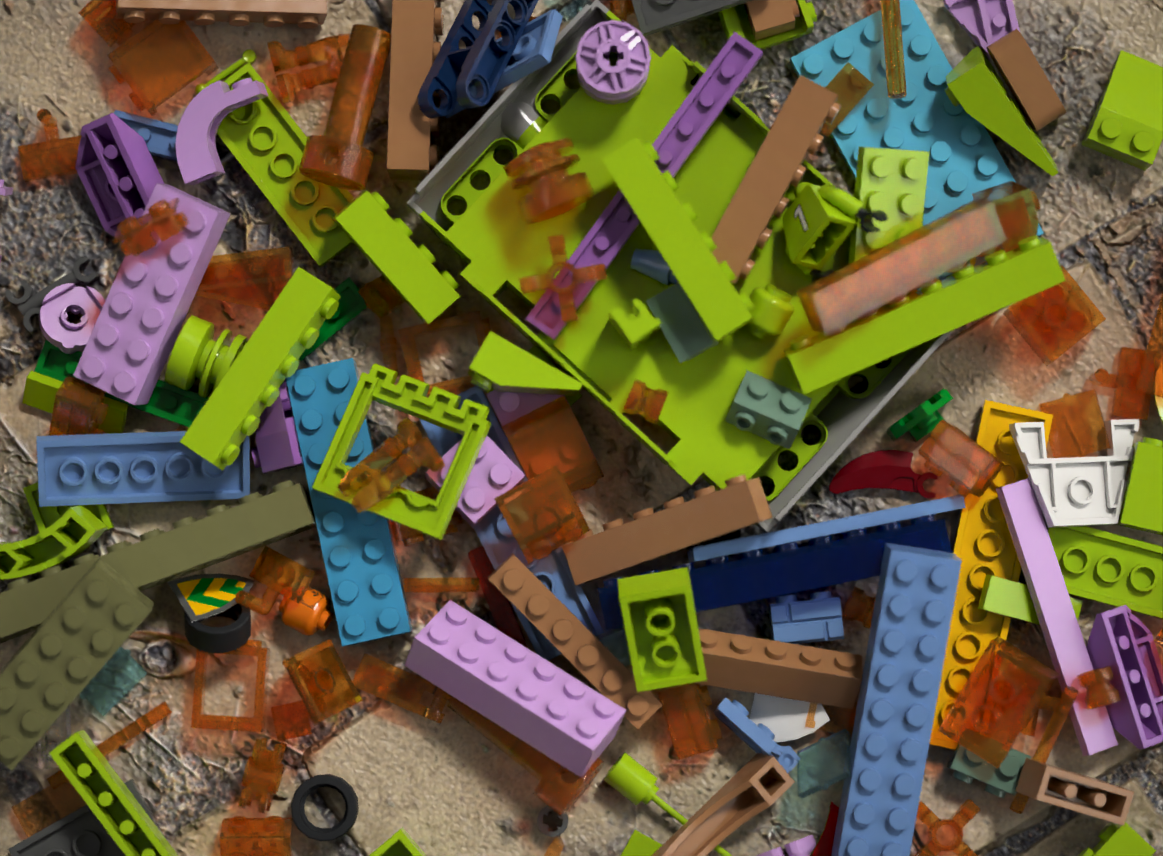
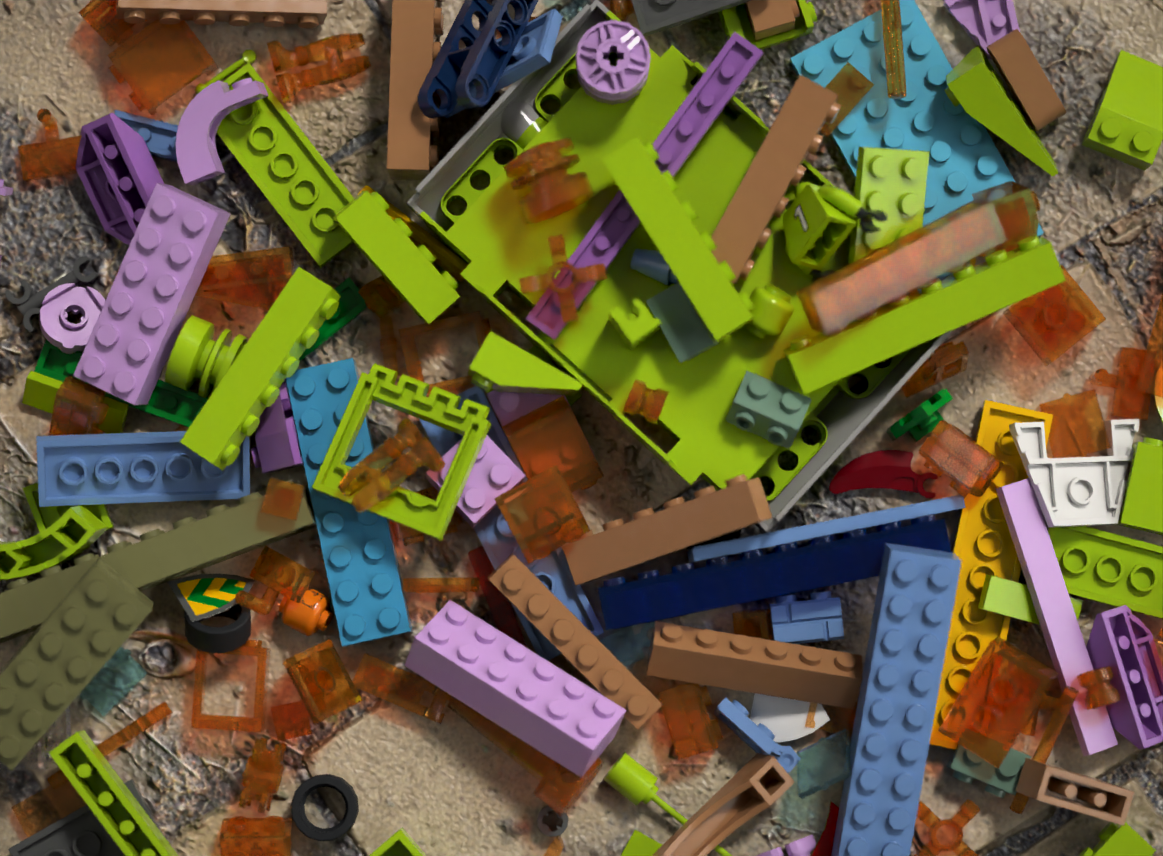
(137, 232): clear orange hinge -> none
(283, 499): none -> clear orange plate
(339, 153): clear orange piece -> none
(444, 257): none -> yellow axle
(662, 629): lime slope -> none
(753, 623): none -> clear orange plate
(859, 607): clear orange wheel -> none
(944, 364): none -> clear orange wing

